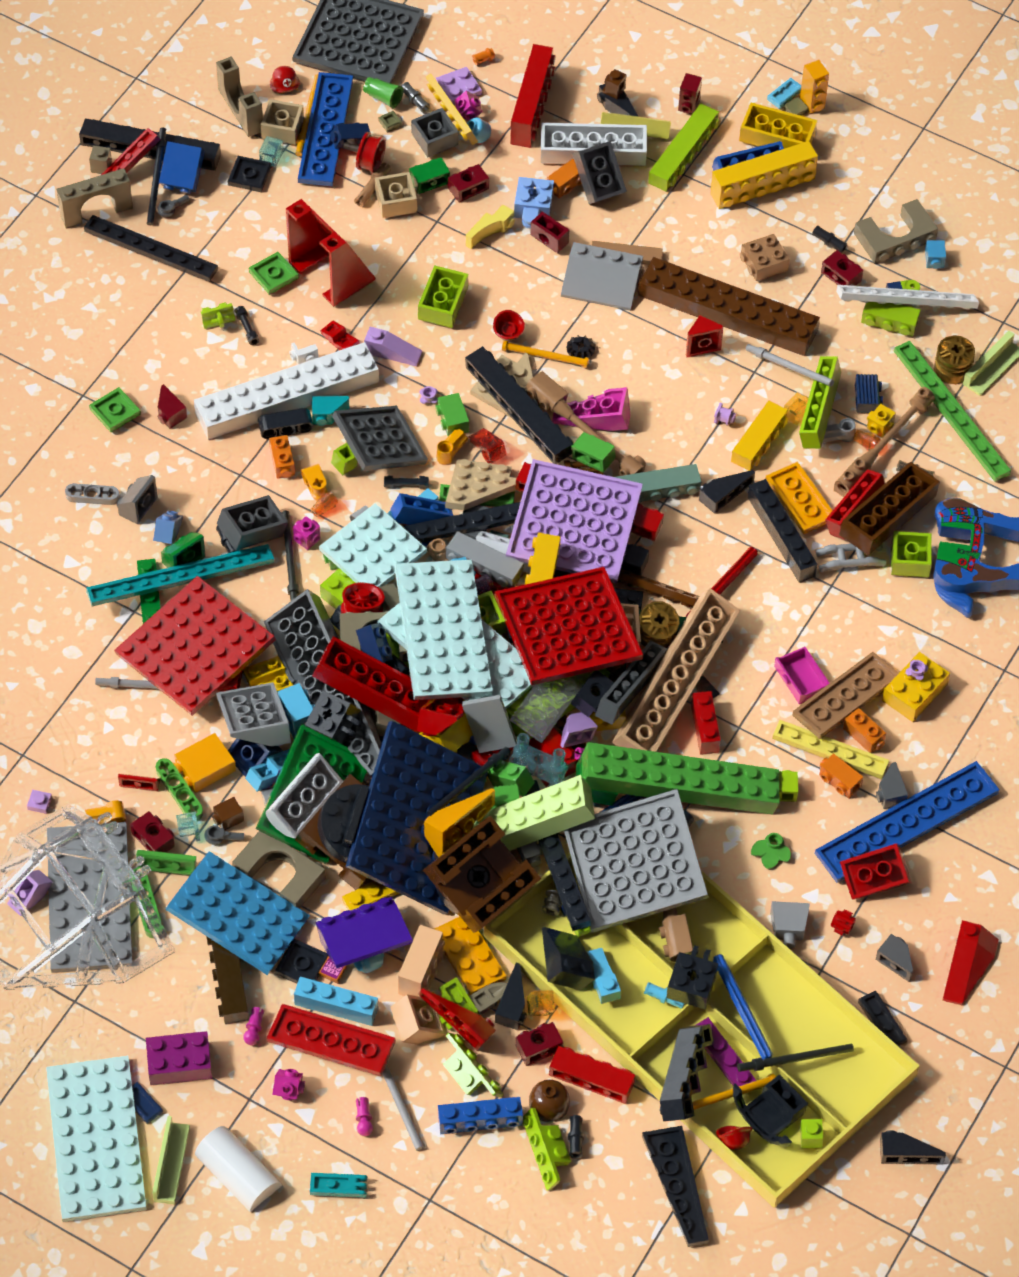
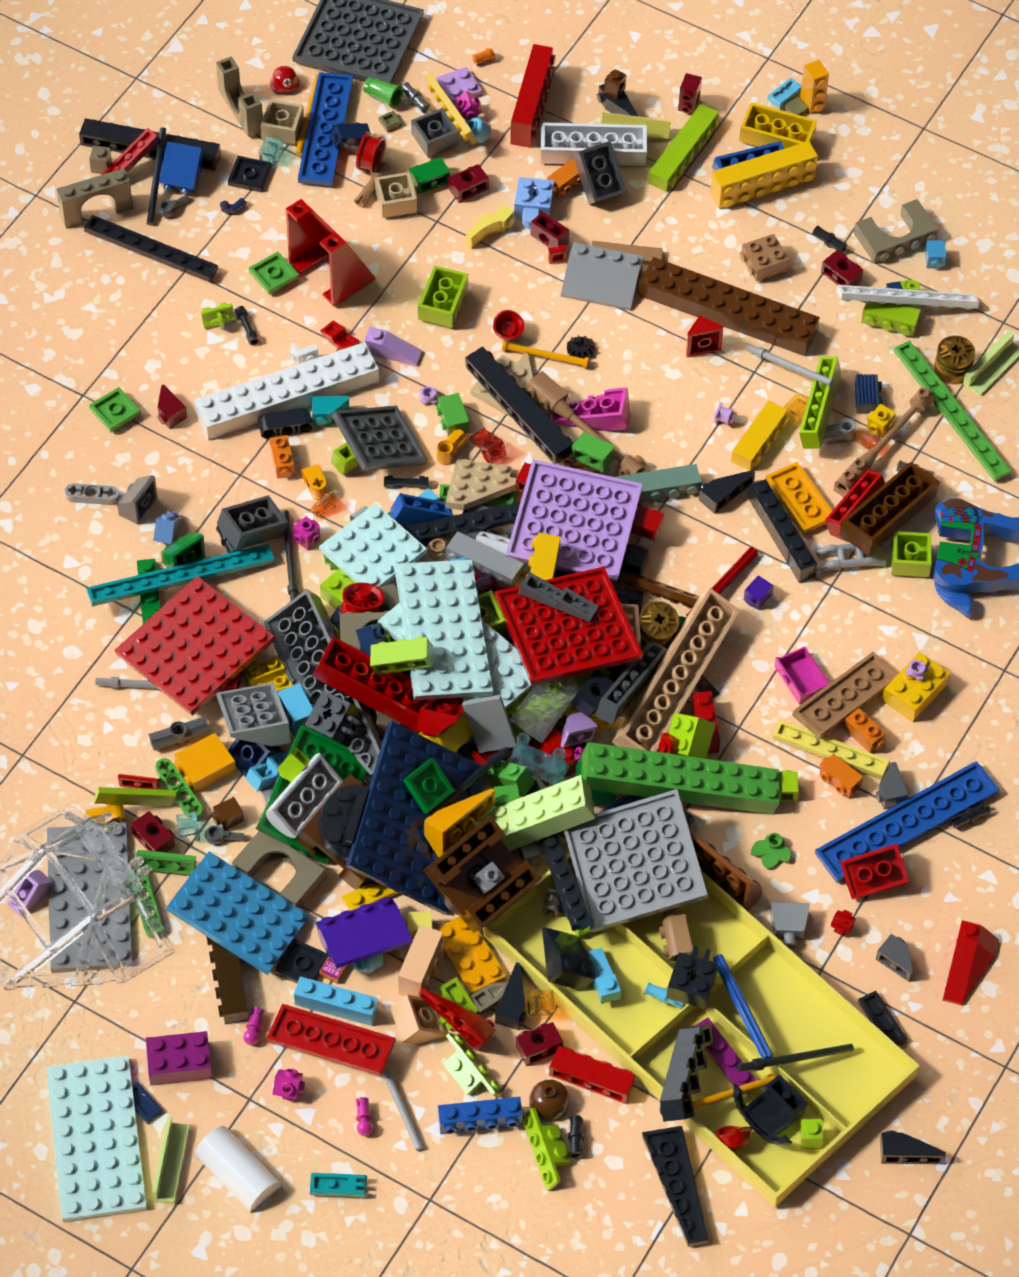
(39, 801): lavender plate -> none
(134, 796): none -> lime tile
(169, 736): none -> dark grey piece
(232, 208): none -> dark blue arm
(293, 765): none -> lime brick
(401, 655): none -> lime brick
(416, 919): none -> light yellow brick
(428, 785): none -> green plate
(488, 877): none -> light grey brick
(557, 254): none -> red tile
(565, 600): none -> dark grey slope
(668, 744): none -> red plate
(692, 734): none -> lime brick
(726, 875): none -> dark orange slope
(758, 592): none -> dark purple brick
(969, 815): none -> black pin

